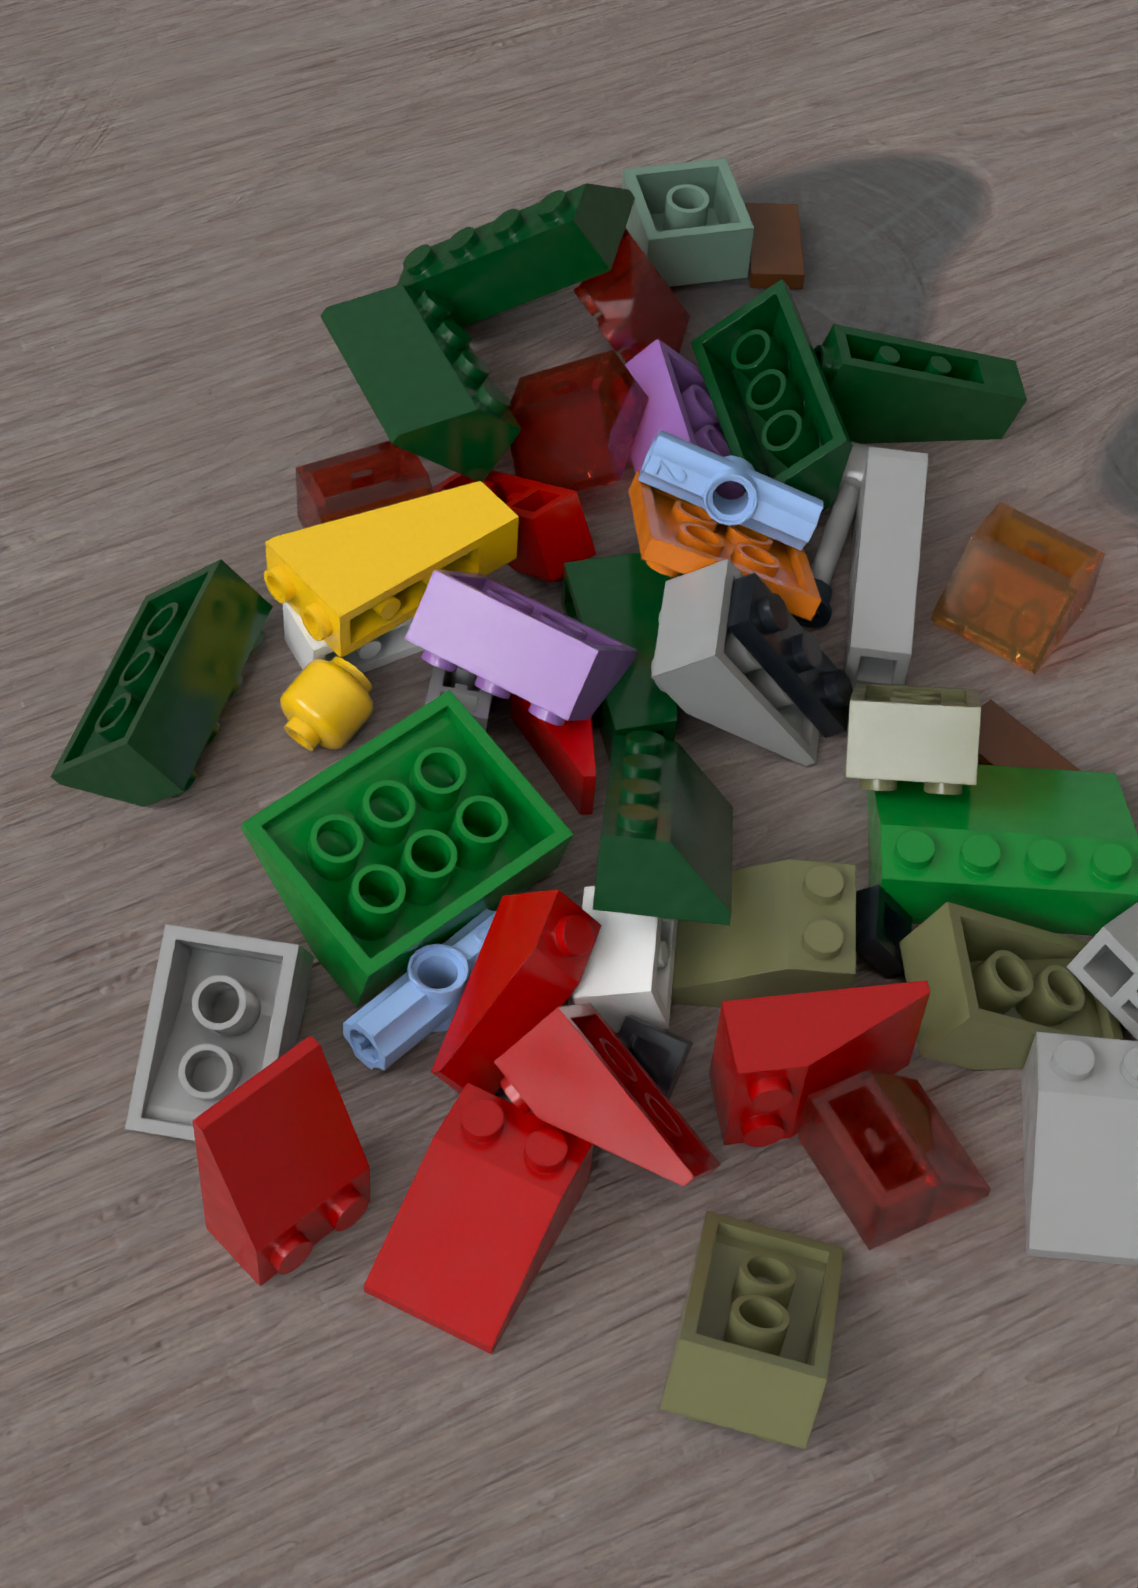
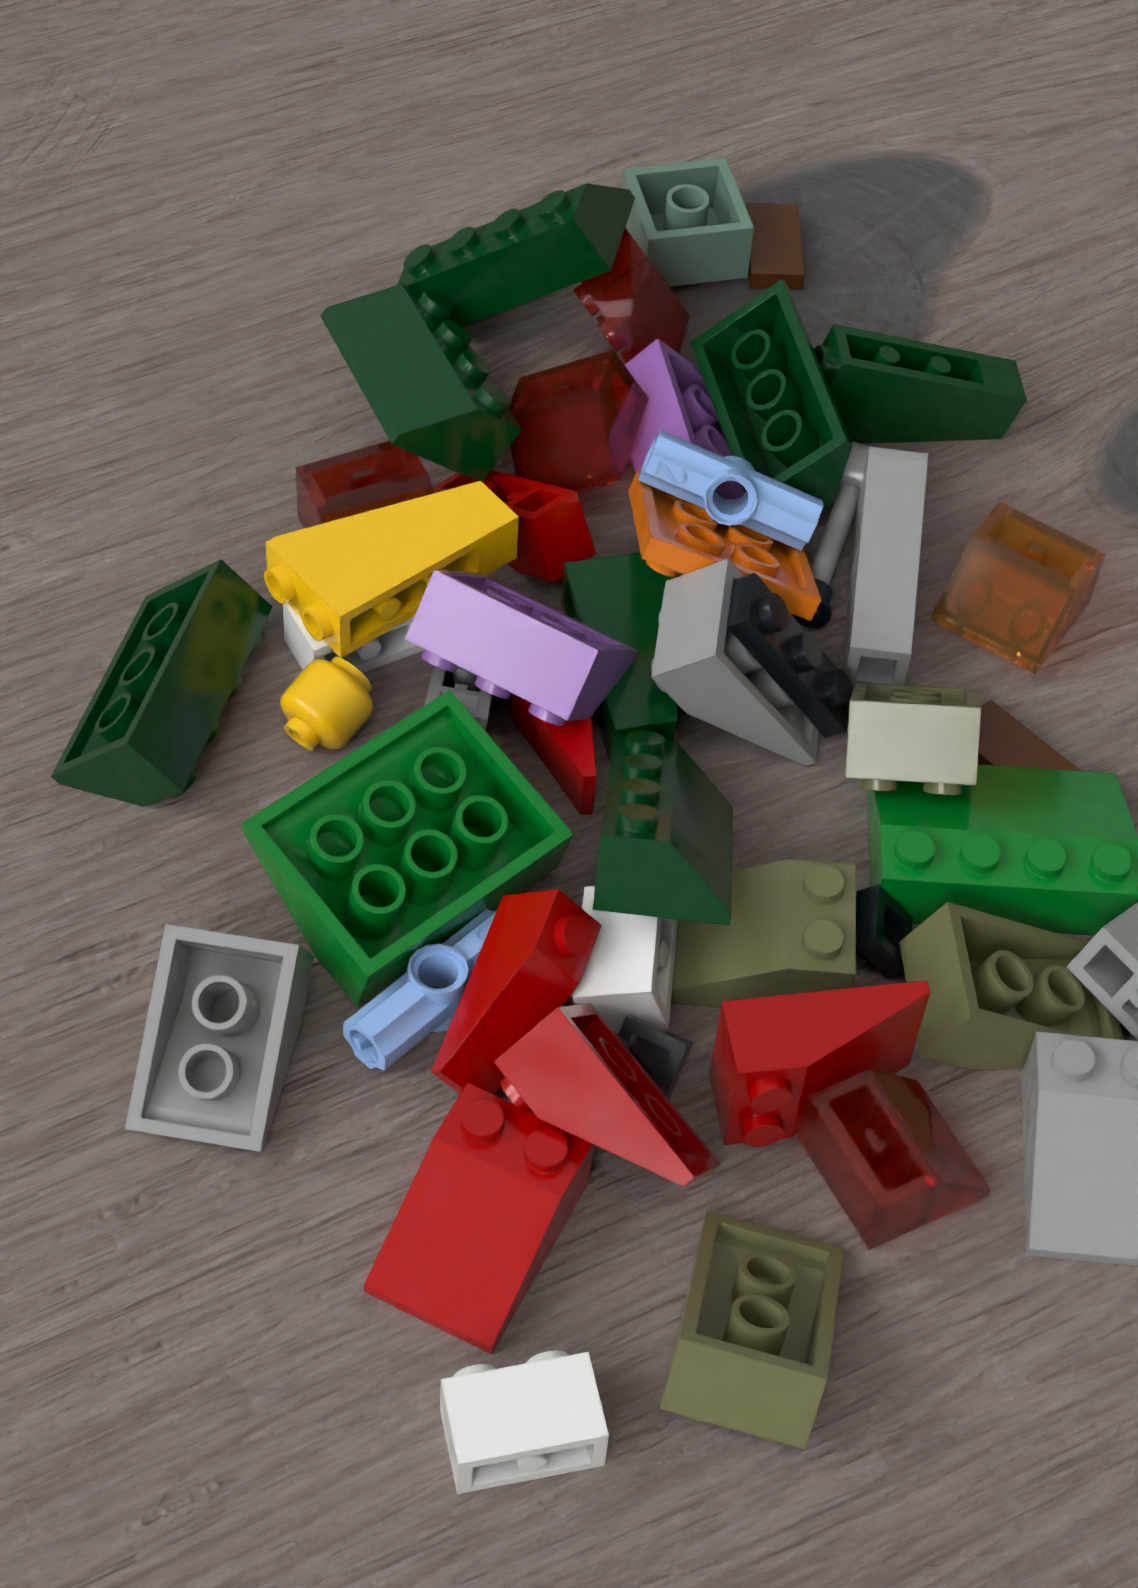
(280, 1164): red slope -> none
(523, 1421): none -> white brick

